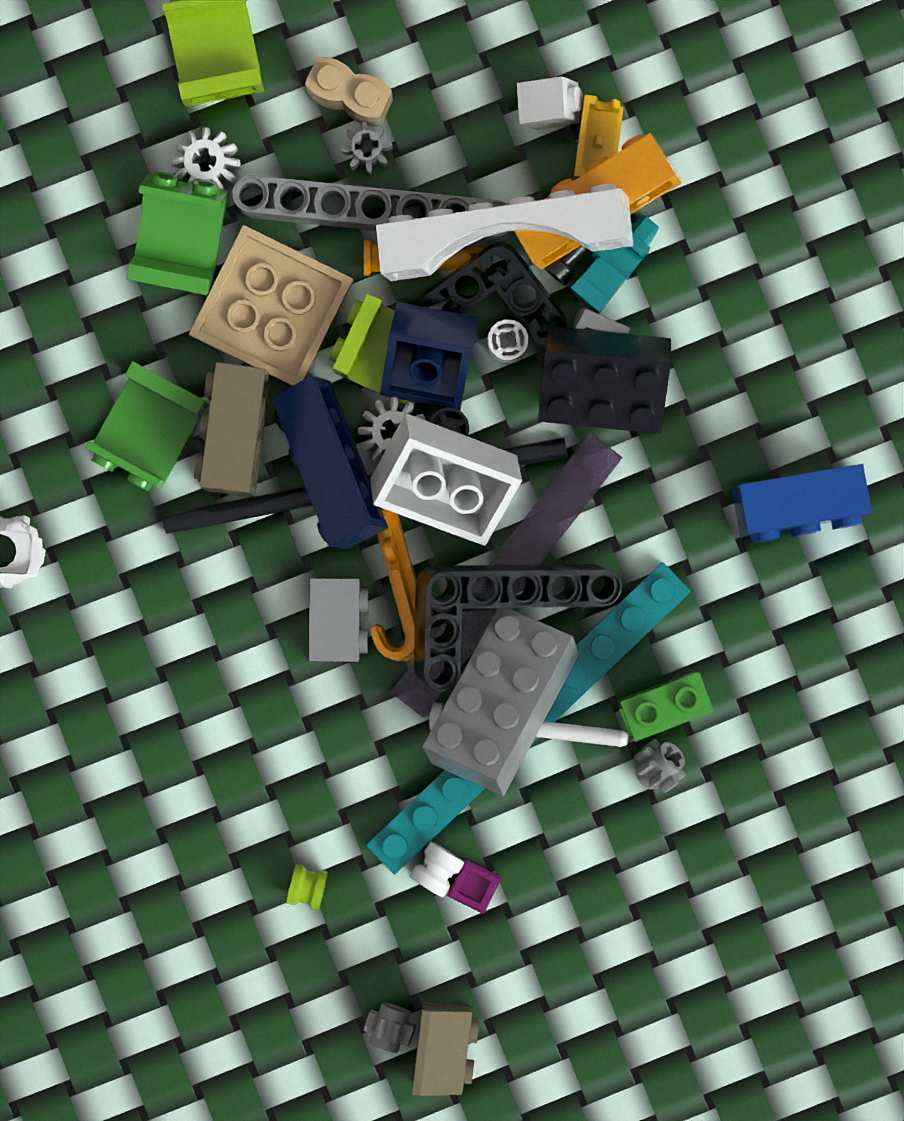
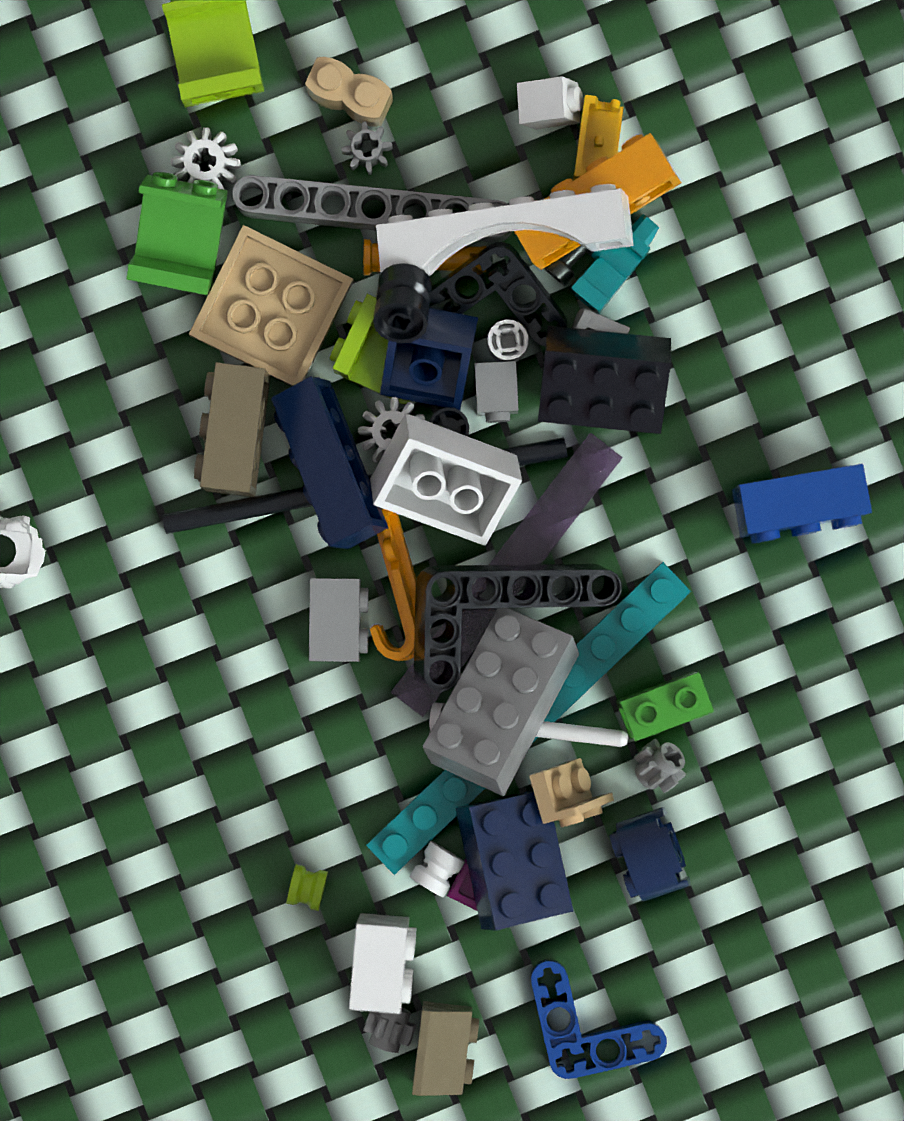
(147, 428): bright green panel -> none
(379, 963): none -> white brick
(402, 303): none -> black wheel
(496, 390): none -> light grey brick
(513, 861): none -> dark blue brick
(566, 795): none -> tan bracket
(571, 1036): none -> blue beam
(650, 855): none -> dark blue brick

